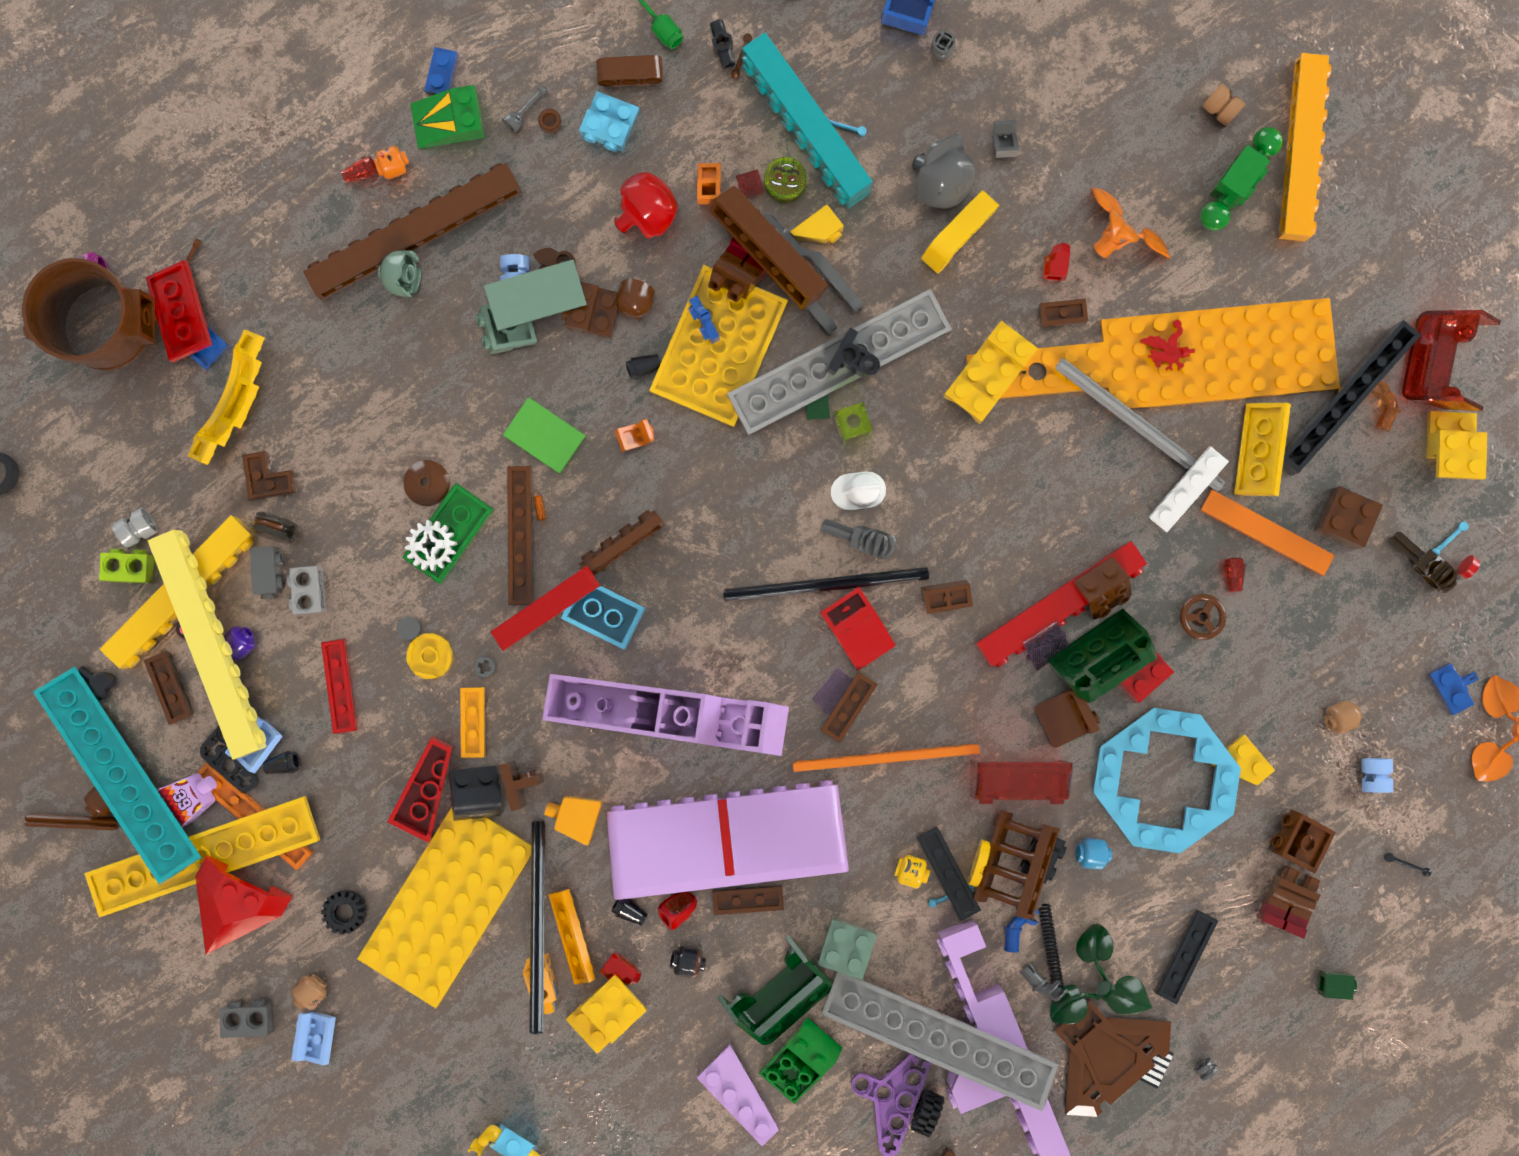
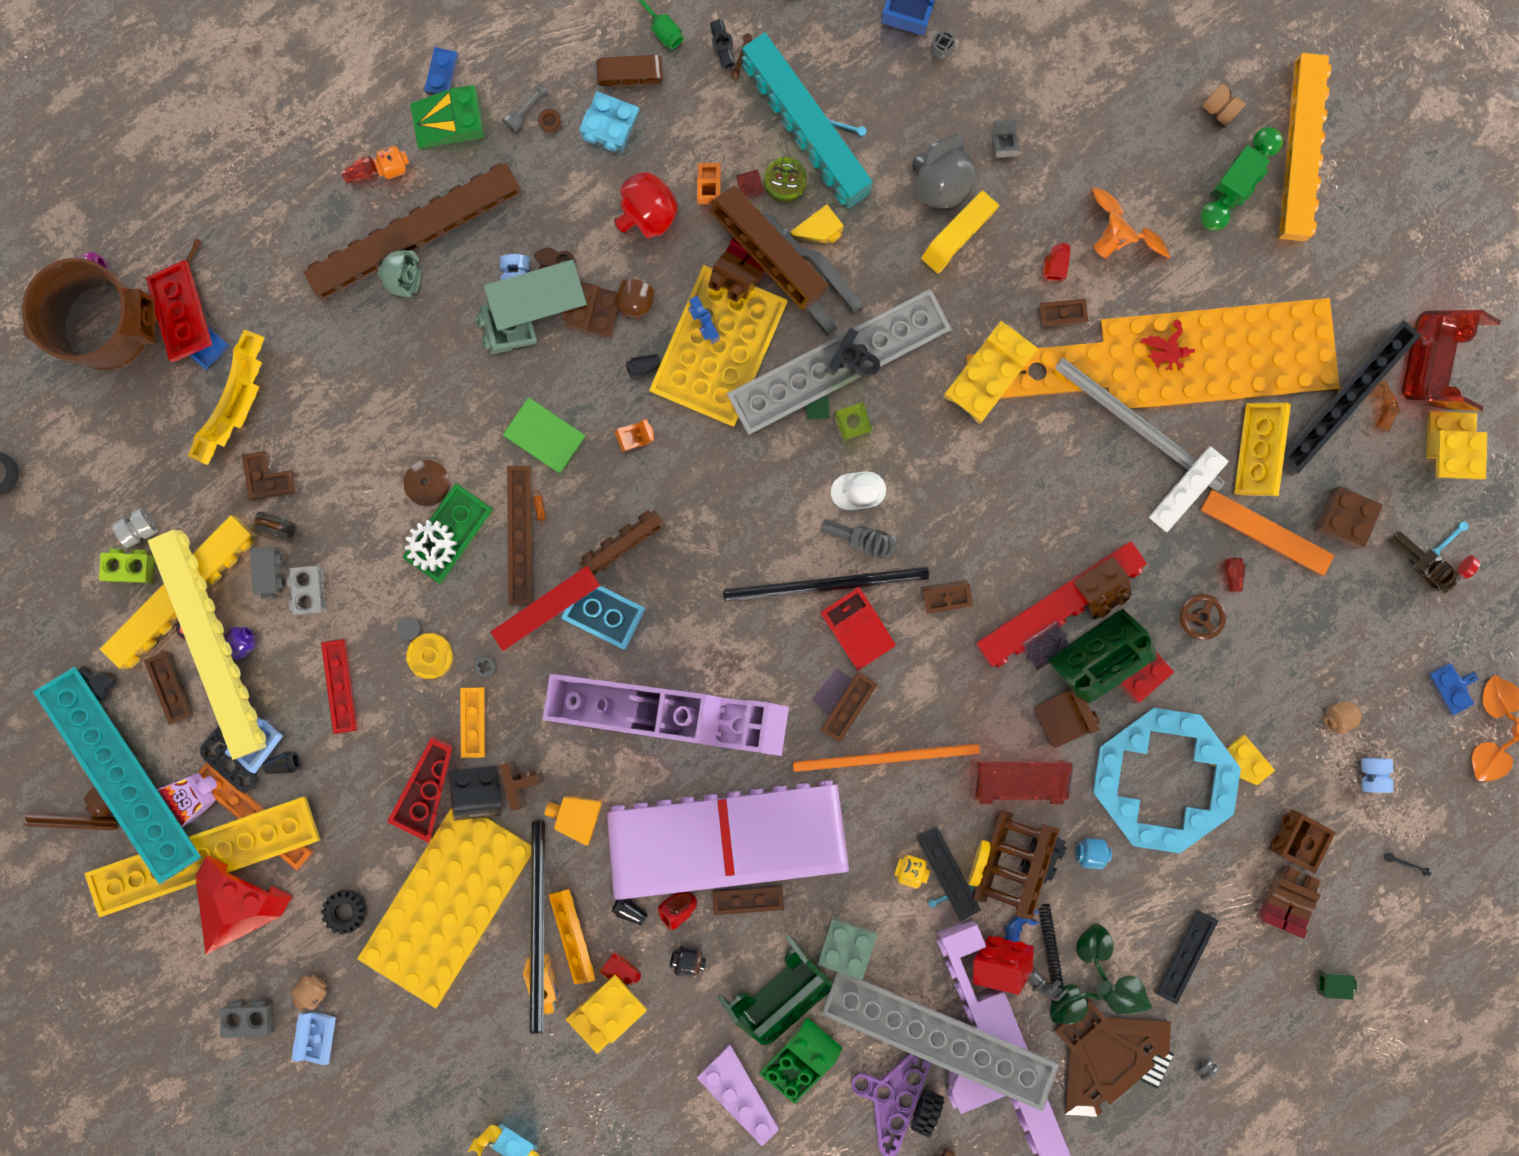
(1003, 965): none -> red brick

